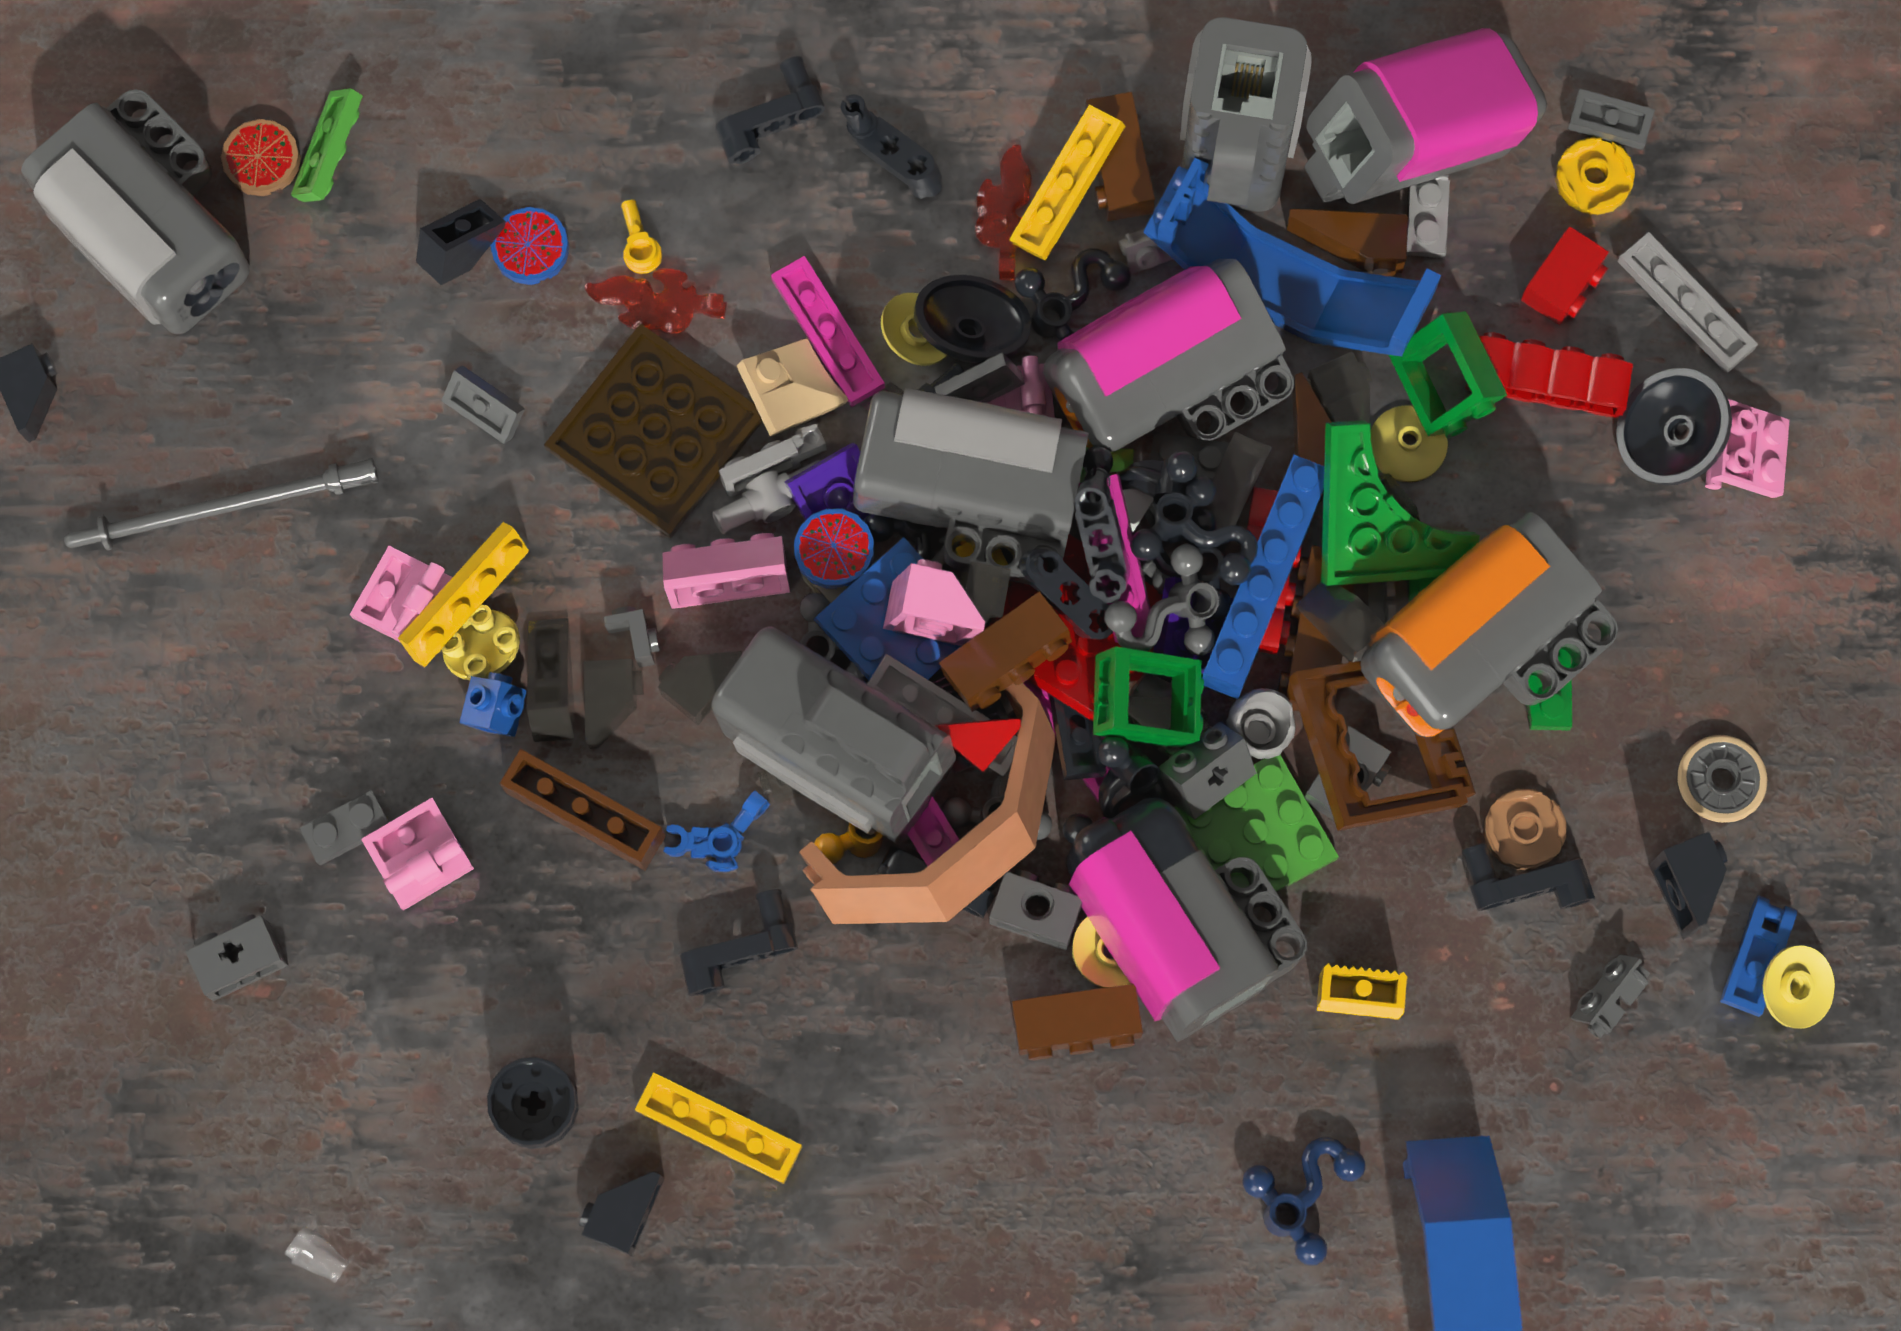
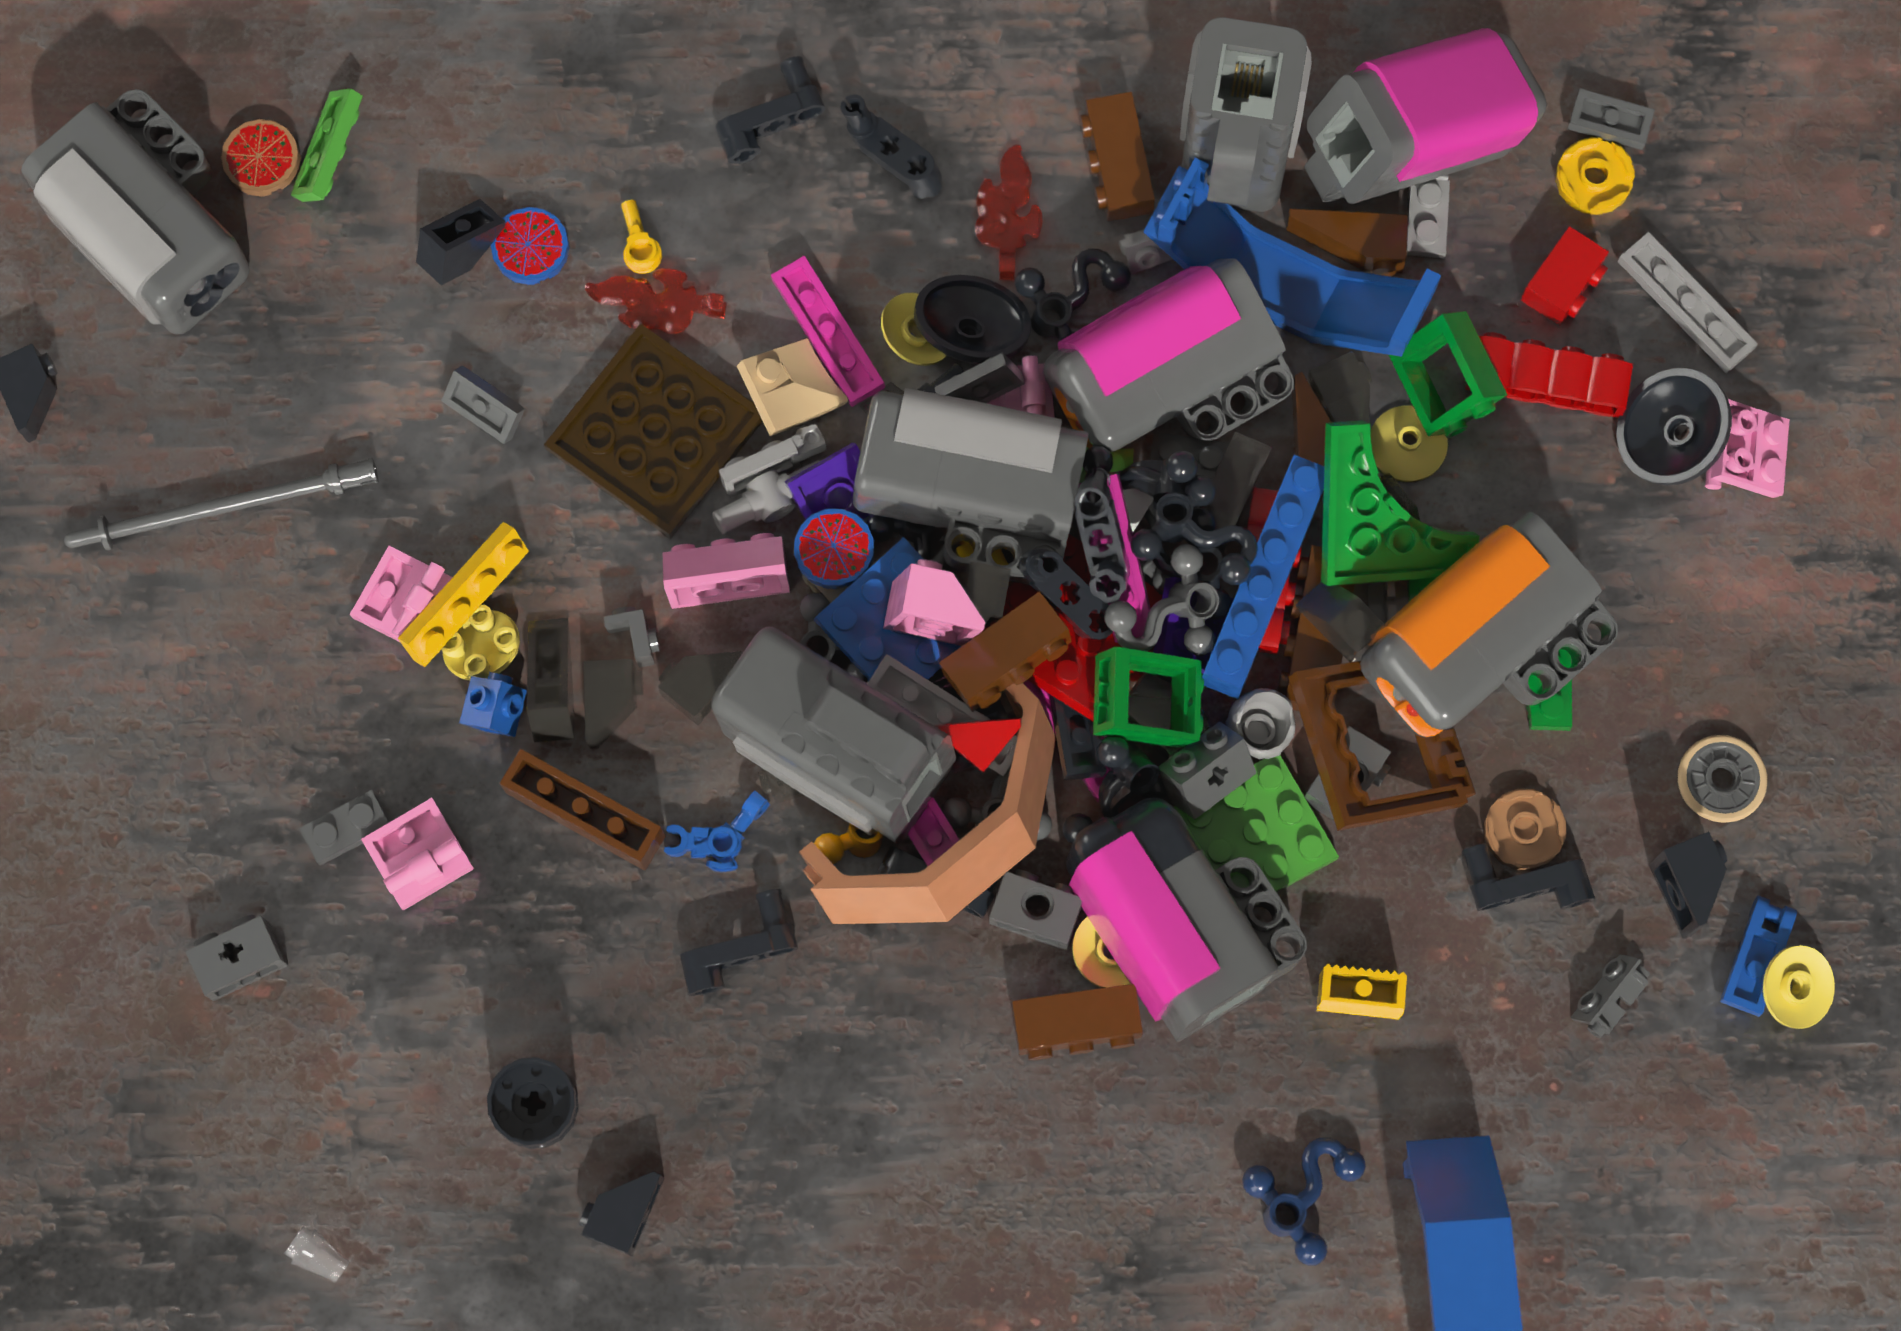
(718, 1128): yellow plate -> none
(1067, 182): yellow plate -> none

